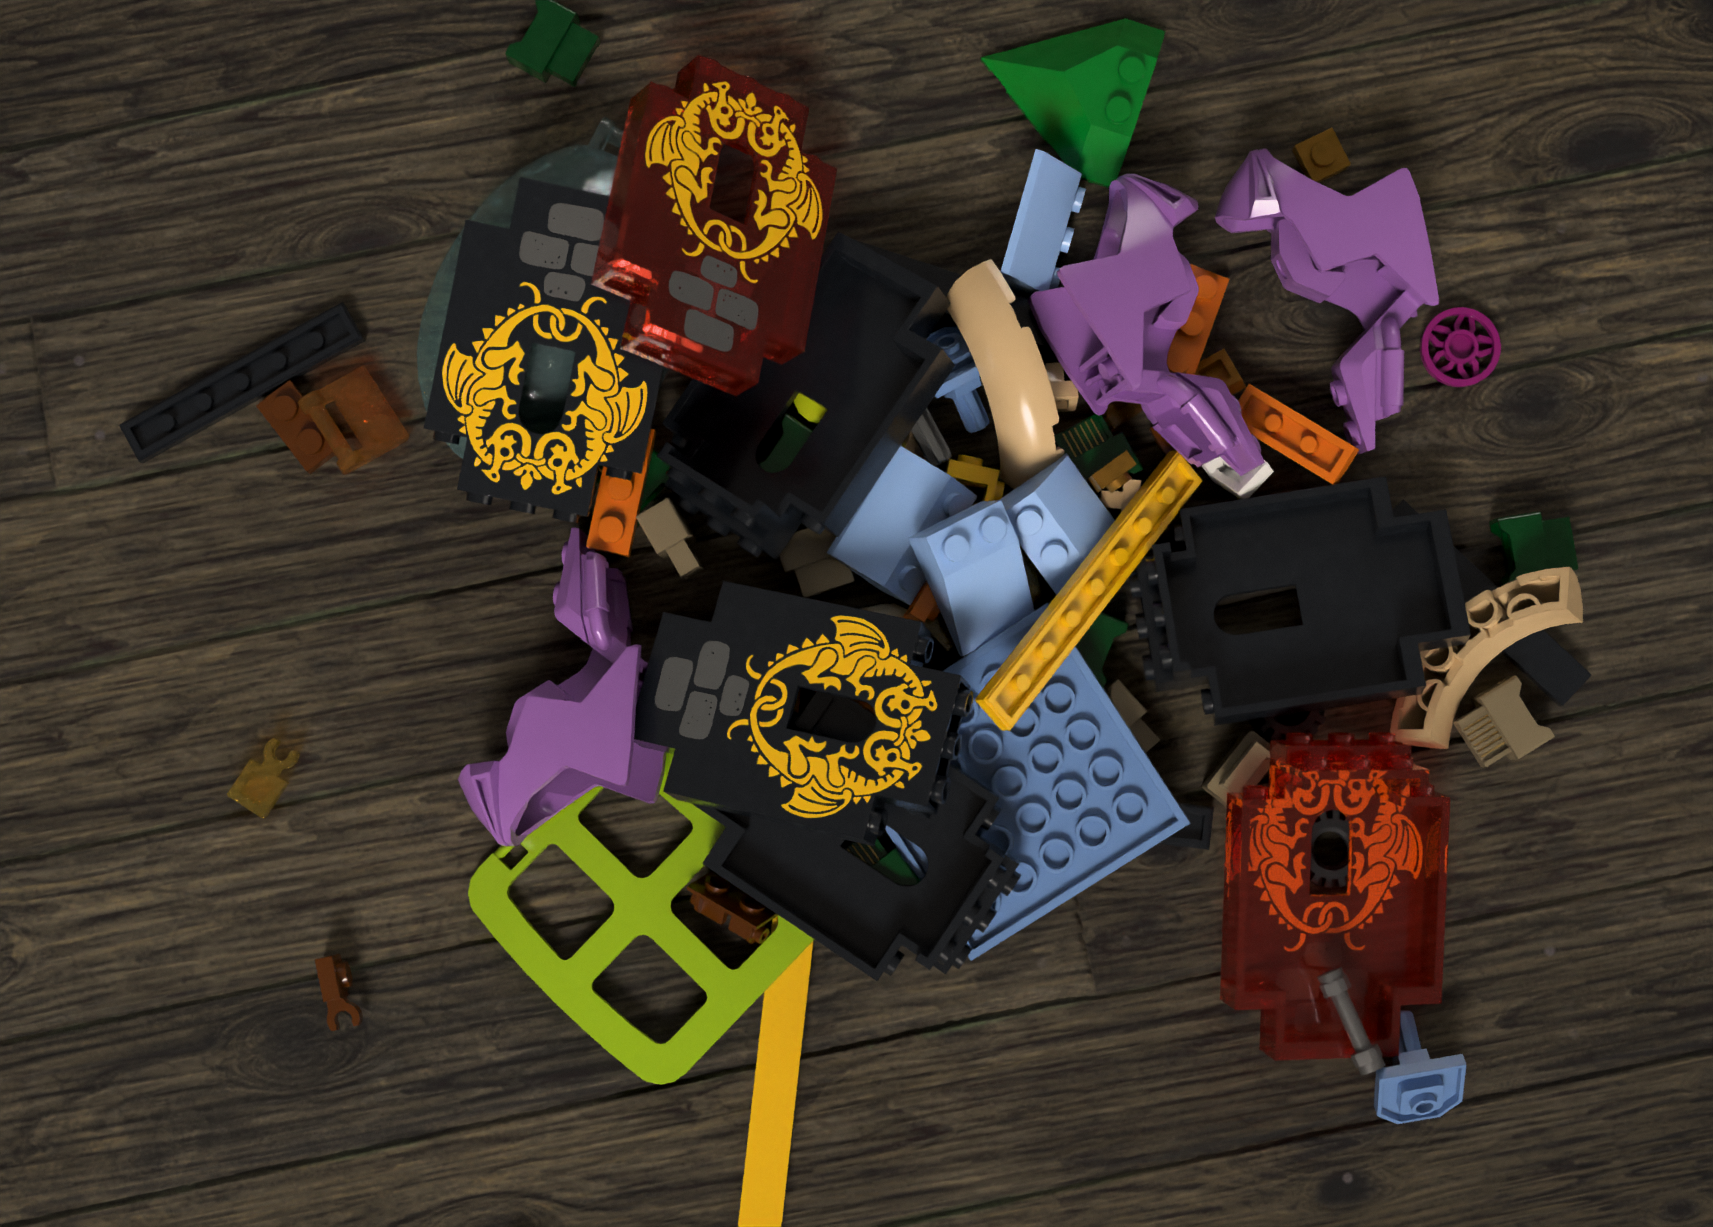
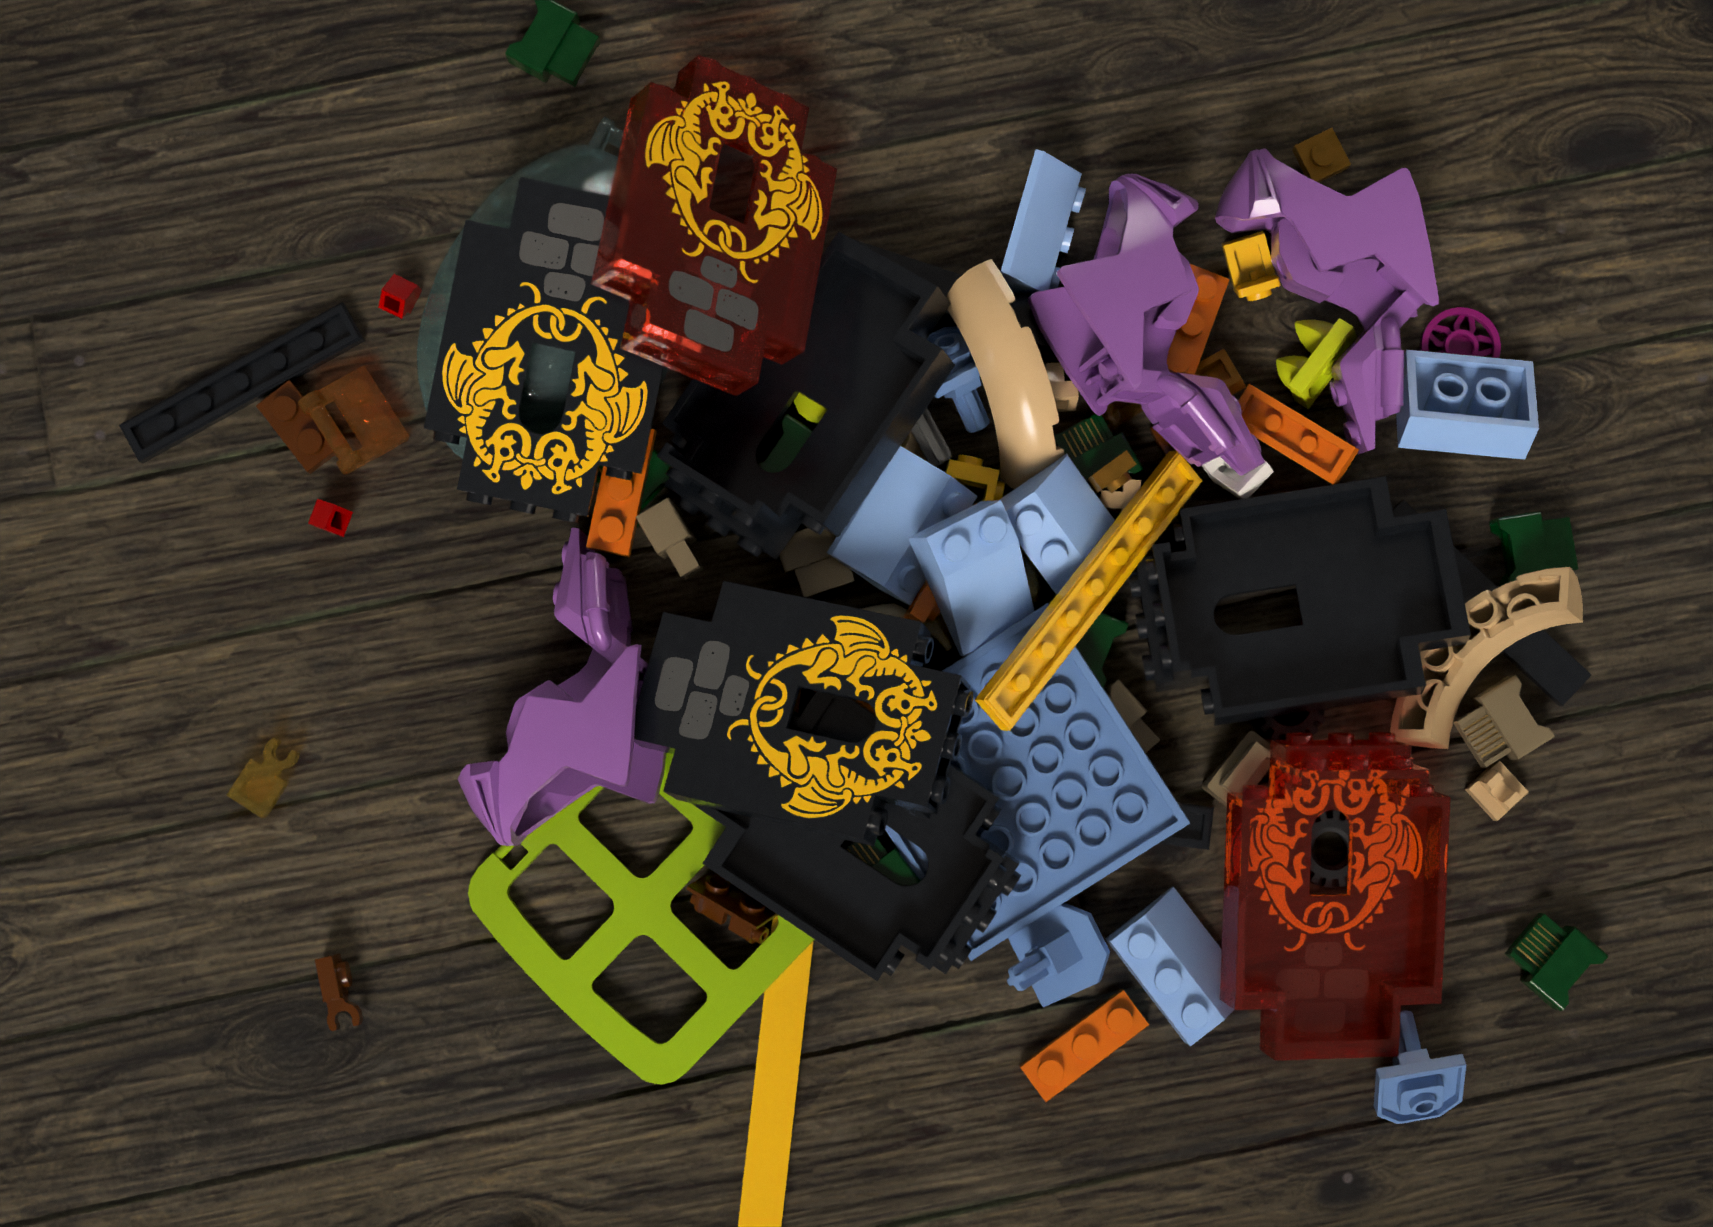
(323, 515): none -> red piece
(399, 296): none -> red piece
(1058, 954): none -> medium blue piece
(1083, 91): green wedge -> none
(1084, 1045): none -> orange plate
(1175, 964): none -> light blue slope
(1250, 266): none -> yellow bracket
(1311, 375): none -> neon yellow tile
(1366, 1056): flat silver bar -> none
(1468, 405): none -> light blue slope
(1496, 790): none -> tan tile
(1553, 958): none -> dark green piece

